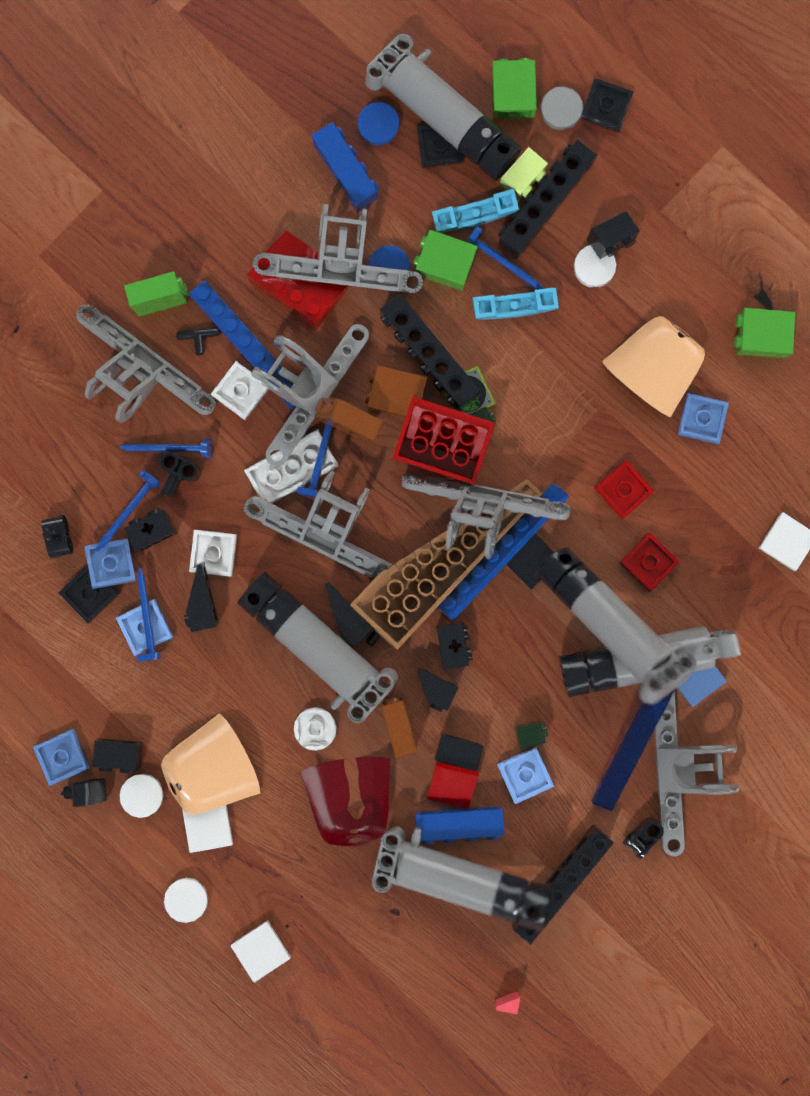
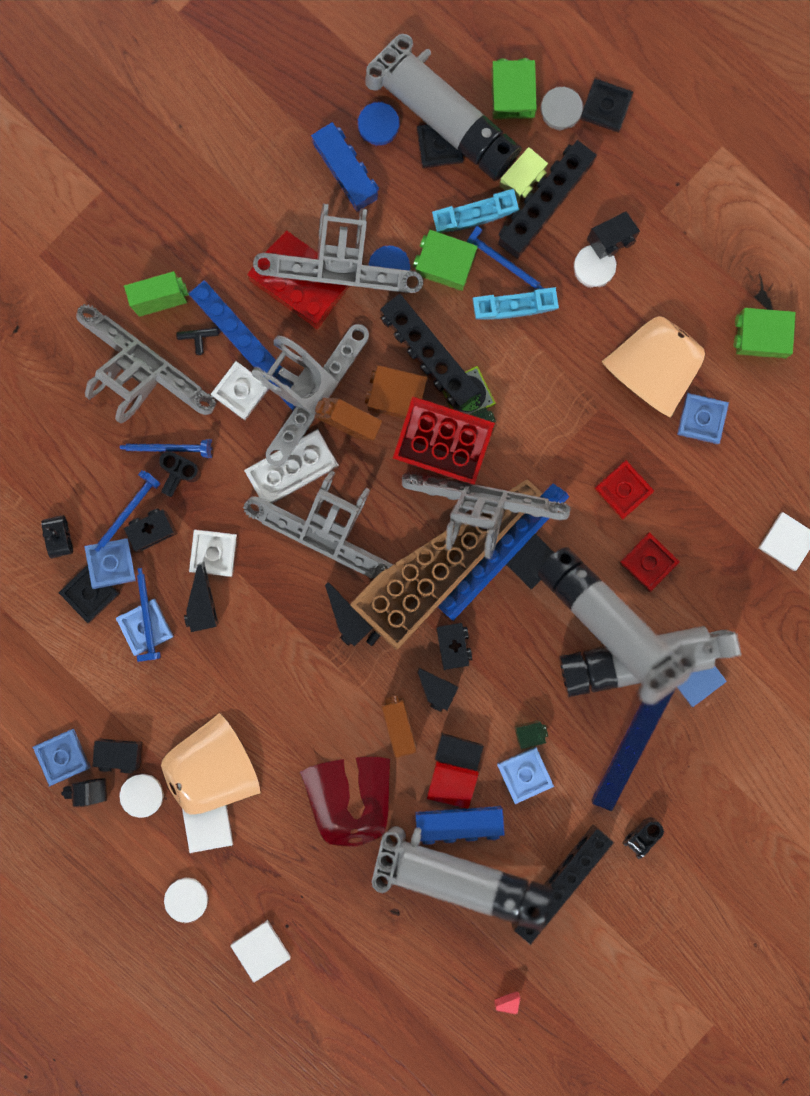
(311, 492): blue piece -> none
(315, 728): white tile -> none
(317, 646): light grey piece -> none
(677, 775): light grey piece -> none

